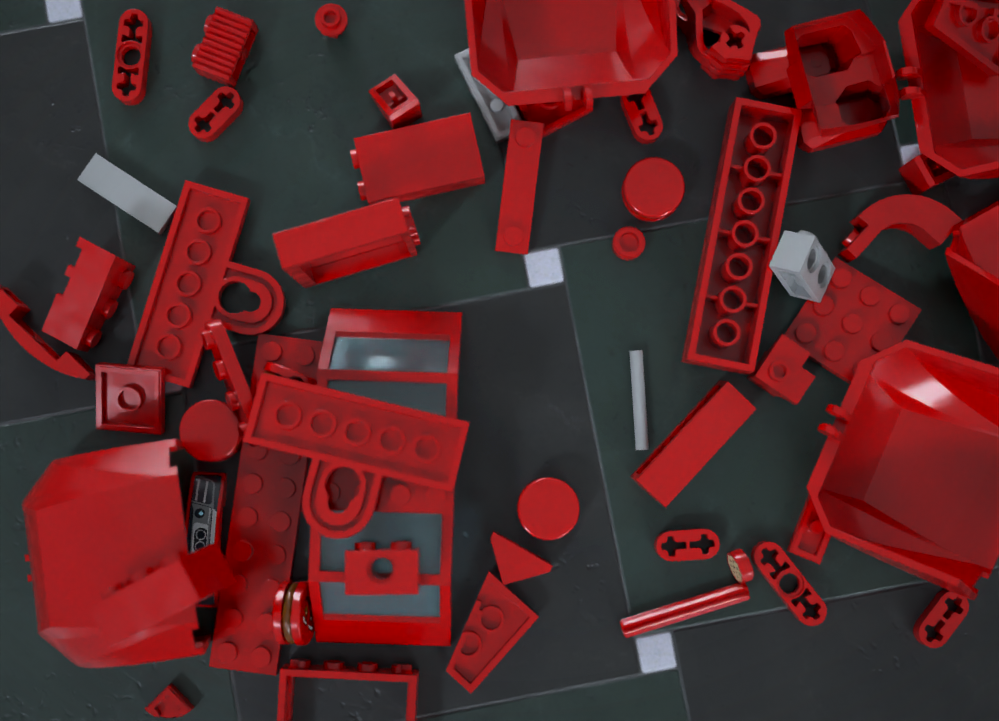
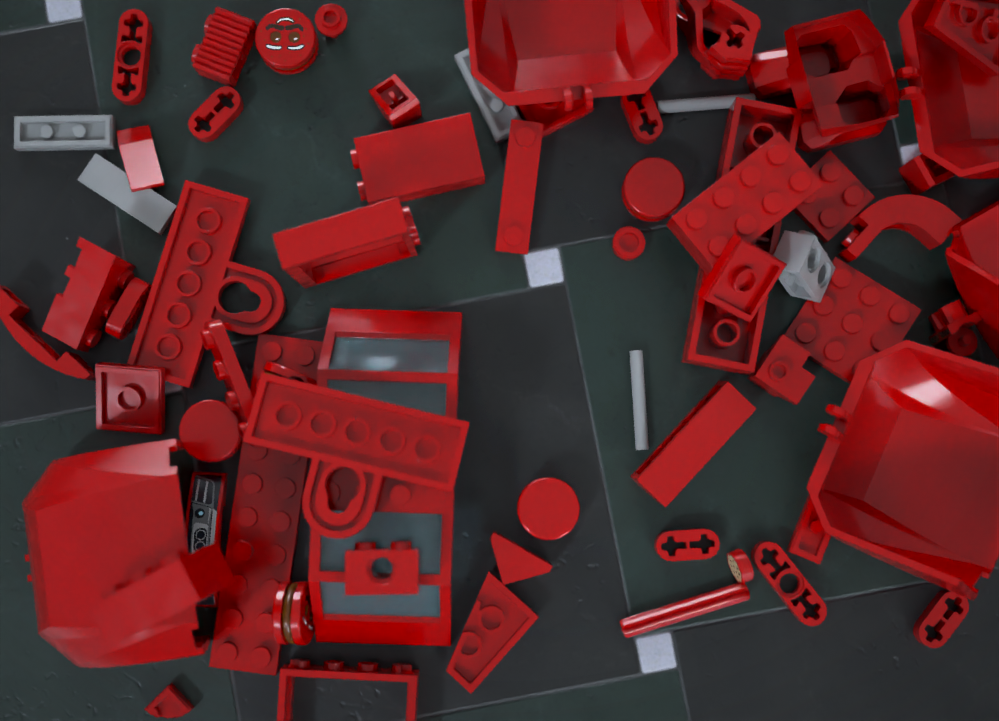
(64, 132): none -> light grey tile
(128, 308): none -> red beam
(140, 158): none -> slope
(287, 41): none -> red head
(700, 103): none -> light grey bar
(741, 278): none -> red tile
(744, 201): none -> red brick
(835, 201): none -> red plate
(952, 324): none -> red hips

